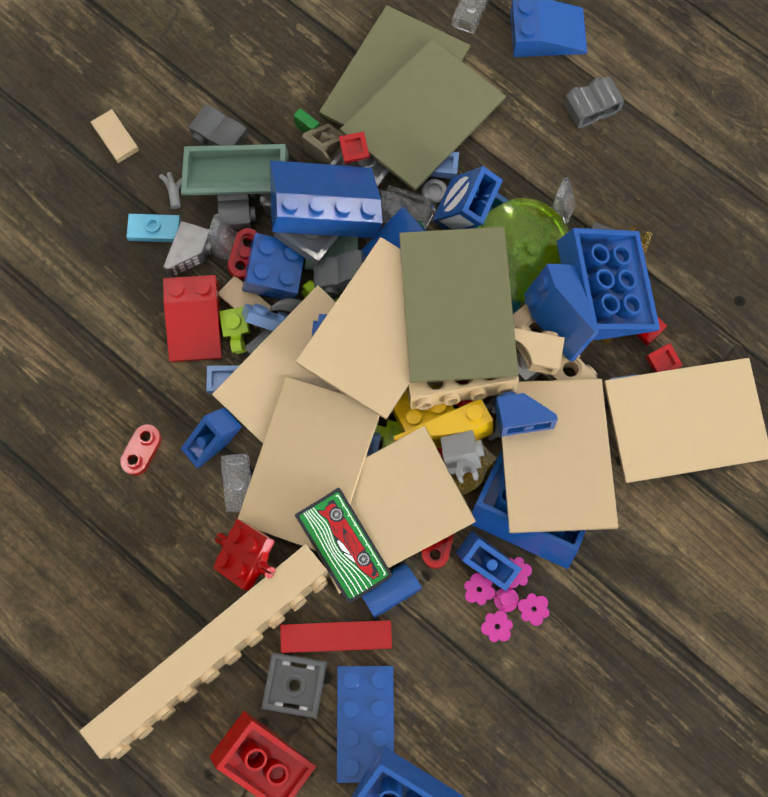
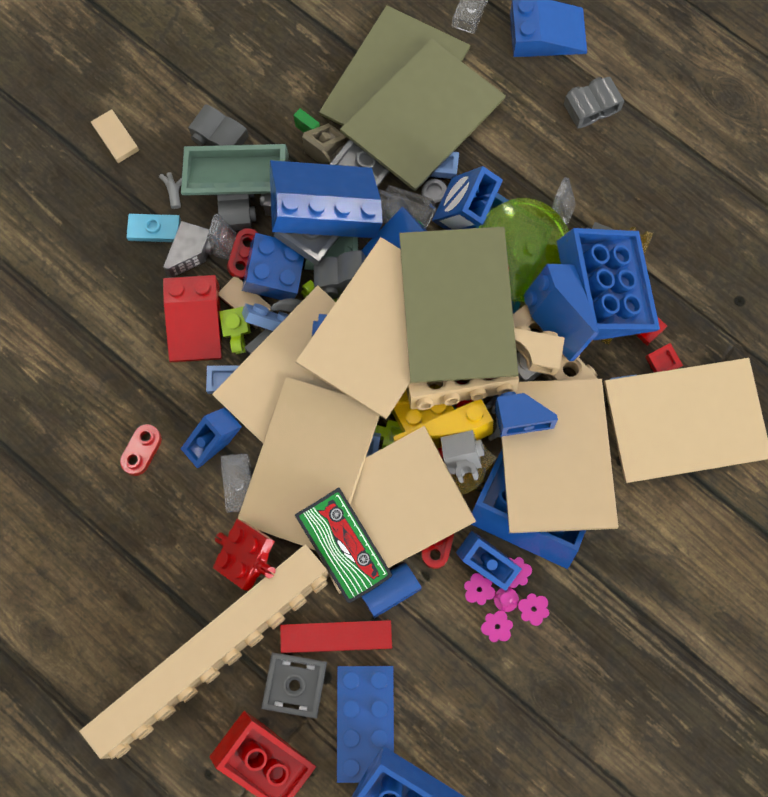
(354, 147): red plate -> none

